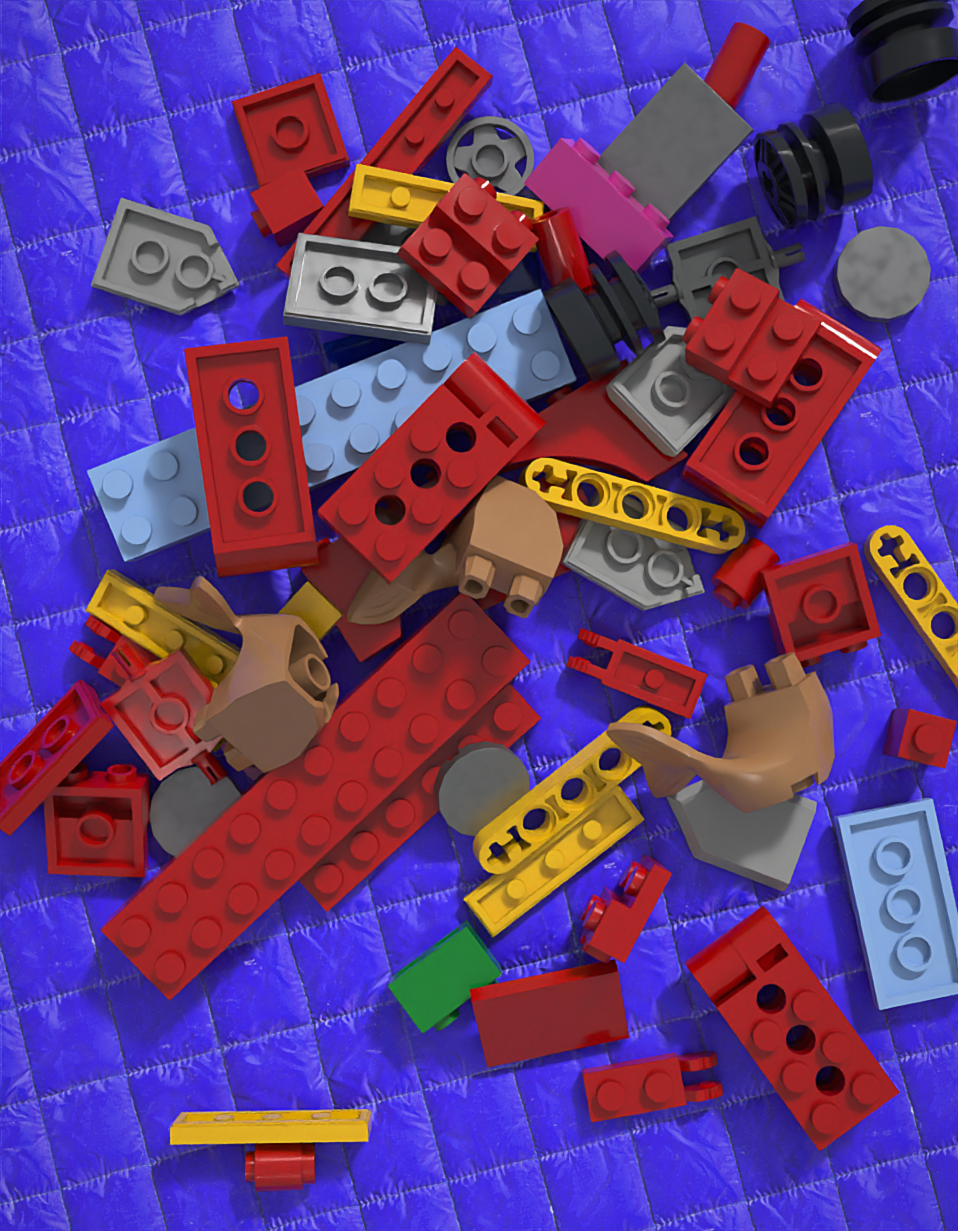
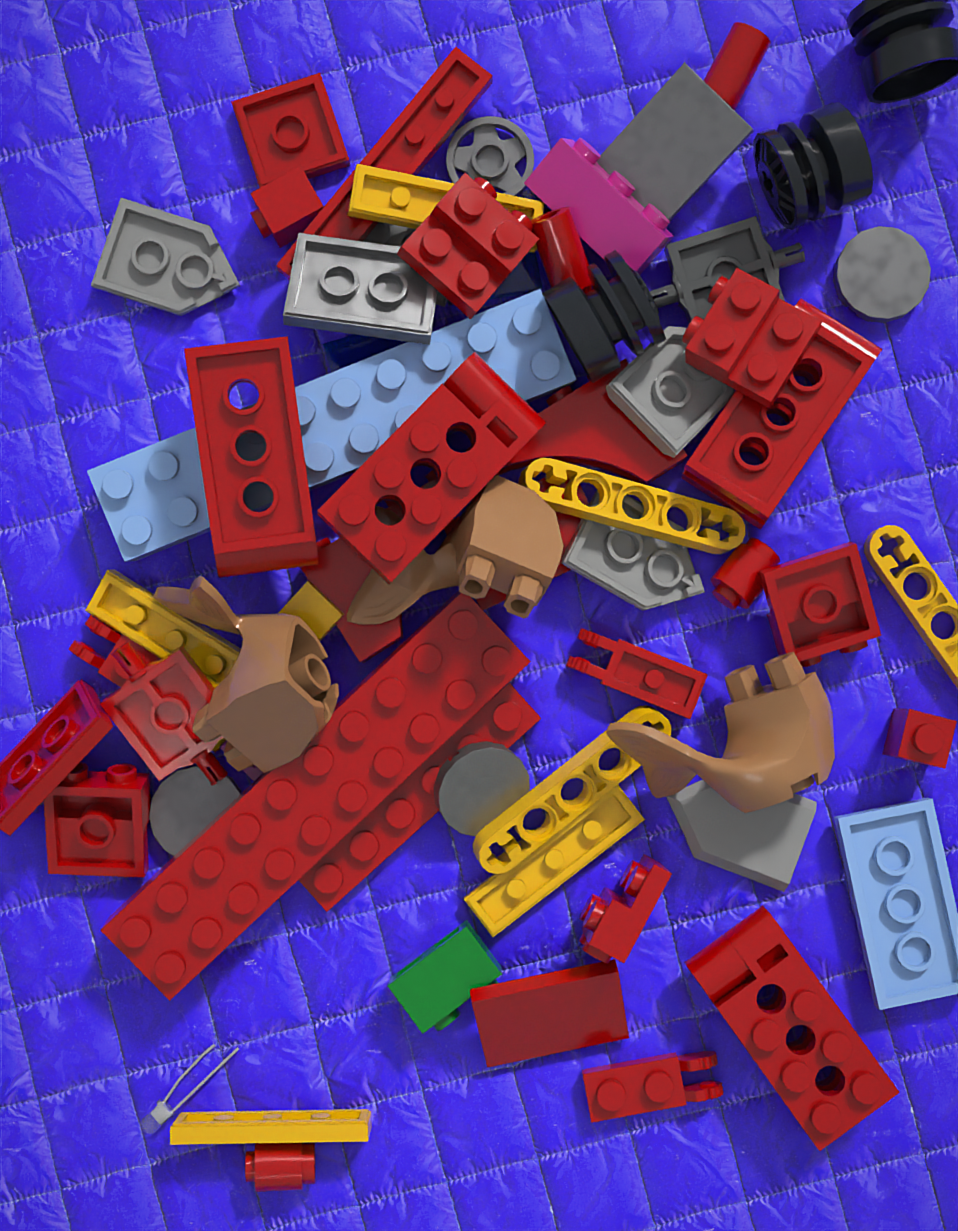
(163, 1110): none -> piece

